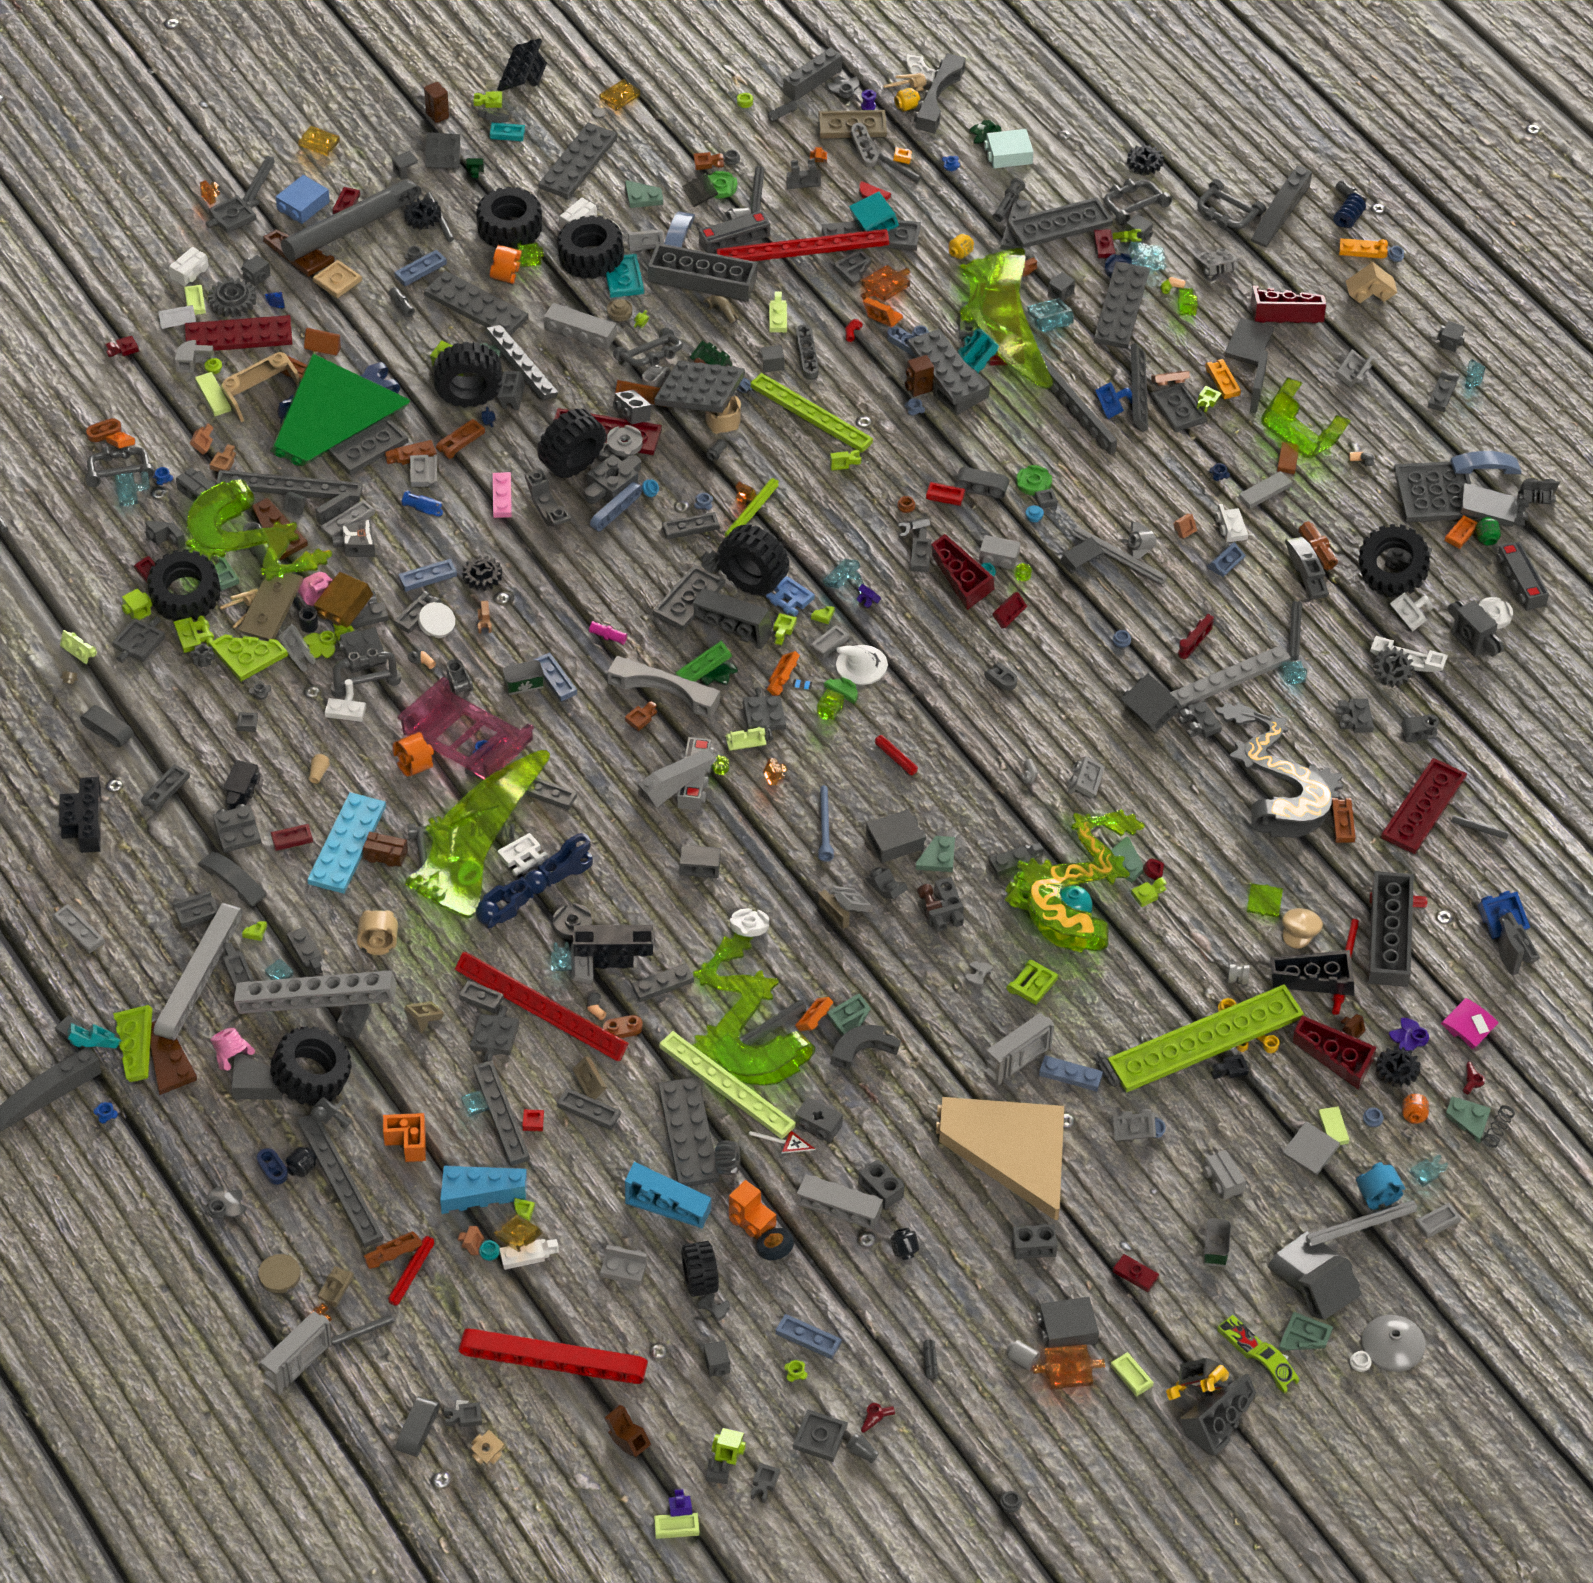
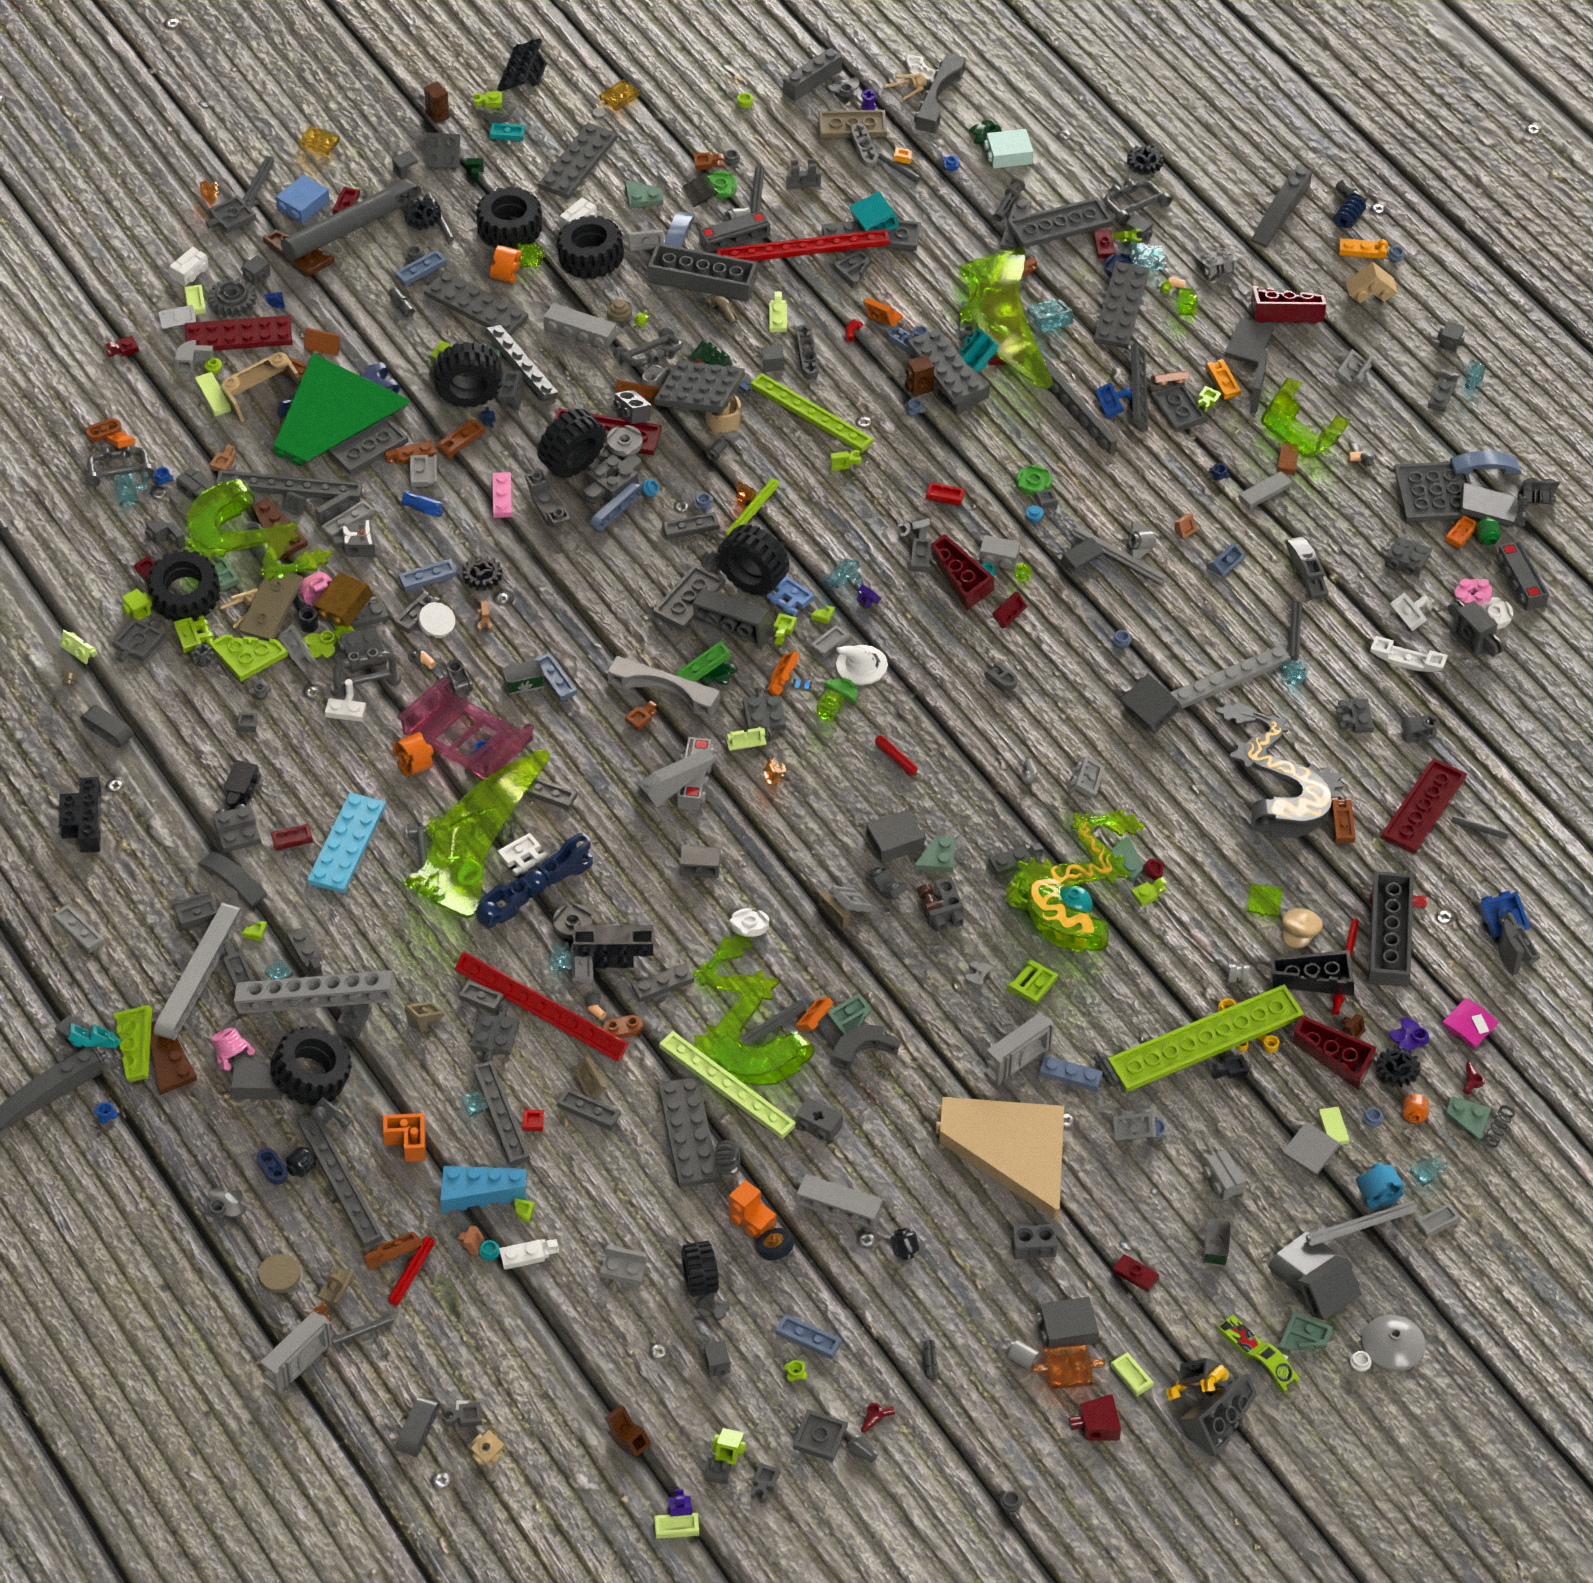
(165, 787): dark grey plate -> none
(201, 439): nougat plate -> none
(319, 765): tan cone -> none
(337, 279): tan tile -> none
(377, 931): tan brick -> none
(385, 849): reddish brown brick -> none
(518, 1233): clear yellow plate -> none
(553, 1356): red beam -> none
(608, 632): dark pink pin -> none
(625, 279): teal tile -> none
(665, 1196): dark azure wedge -> none
(721, 769): clear neon green bush -> none
(782, 110): dark grey axle -> none
(792, 1144): piece -> none
(819, 155): orange hinge -> none
(825, 852): sand blue piece -> none
(867, 190): red tile -> none
(880, 1185): dark grey brick -> none
(885, 283): clear orange plate -> none
(906, 99): yellow head -> none
(906, 504): dark orange plate -> none
(961, 246): yellow head -> none
(982, 482): dark grey beam -> none
(1061, 287): dark grey brick -> none
(1098, 1420): none -> dark red torso
(1195, 637): dark red plate -> none
(1203, 718): dark grey plate -> none
(1216, 188): dark grey bar -> none
(1231, 524): white bracket -> none
(1319, 544): dark orange piece -> none
(1394, 538): black tyre -> none
(1402, 667): dark grey gear -> none
(1481, 588): none -> bright pink plate

